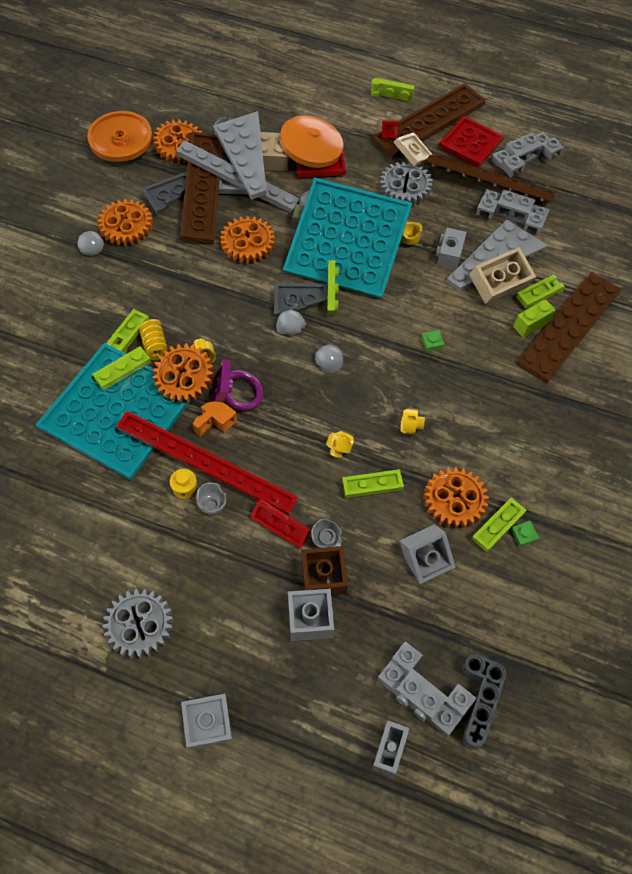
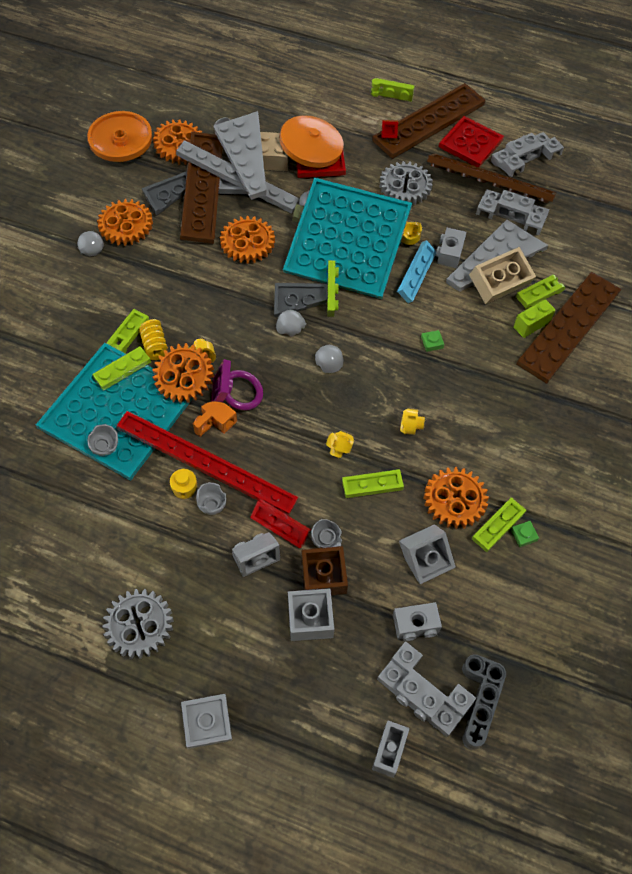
(103, 440): none -> light grey hair
(256, 553): none -> light grey slope
(413, 149): tan plate -> none
(417, 271): none -> medium azure plate
(426, 613): none -> light grey brick

